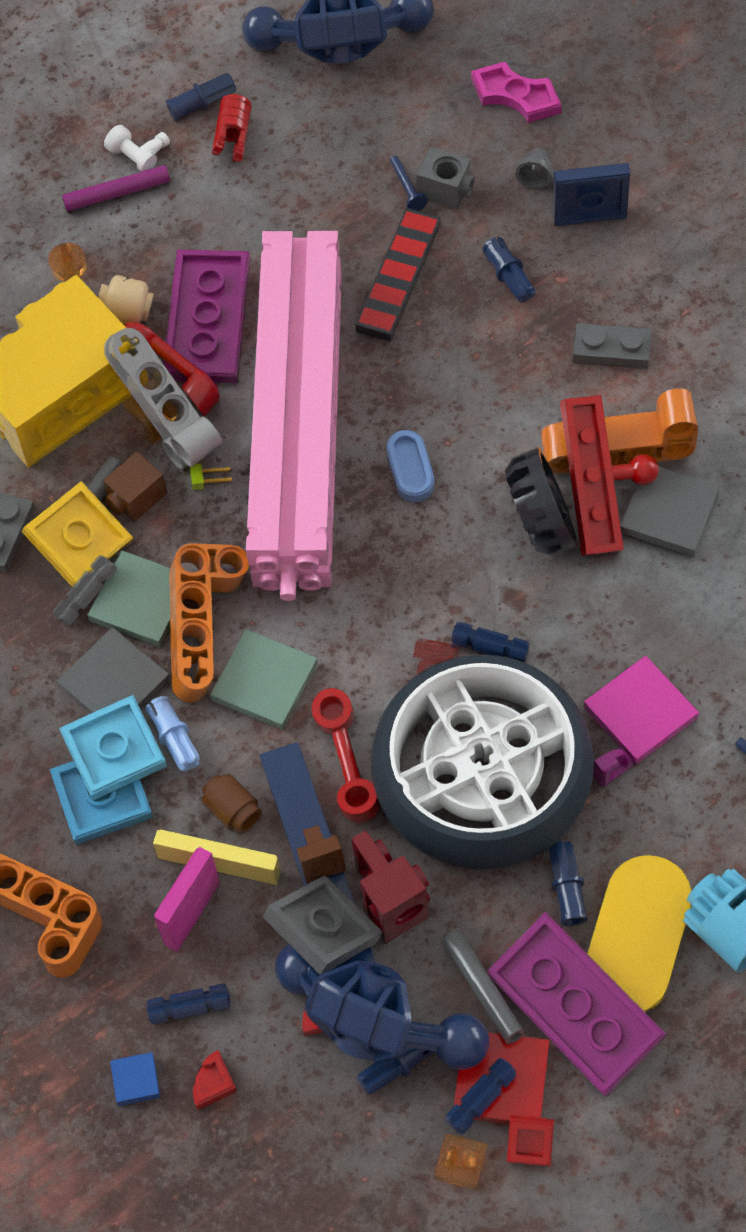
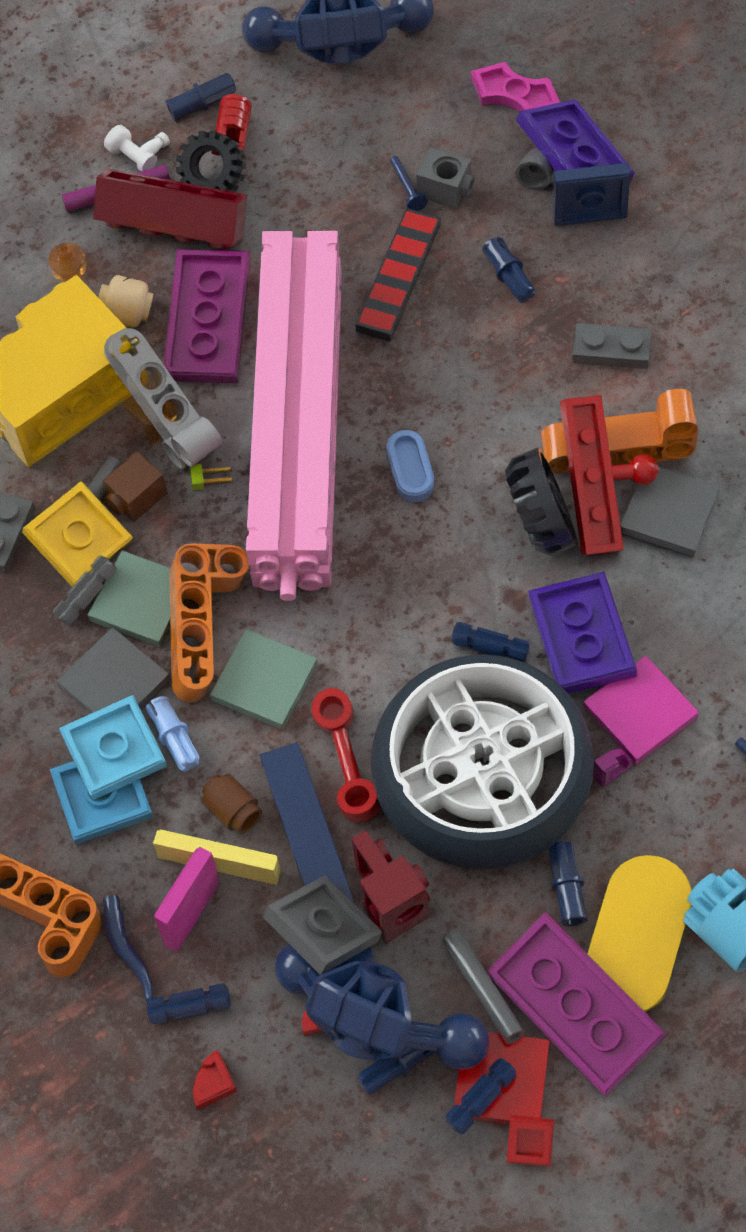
(115, 931): none -> dark blue animal
(135, 1079): blue tile -> none
(170, 208): none -> dark red brick
(199, 385): red piece -> none
(205, 143): none -> black tyre
(320, 855): reddish brown tile -> none
(433, 652): clear red tile -> none
(461, 1161): clear orange tile -> none
(568, 136): none -> dark purple tile
(582, 633): none -> dark purple tile

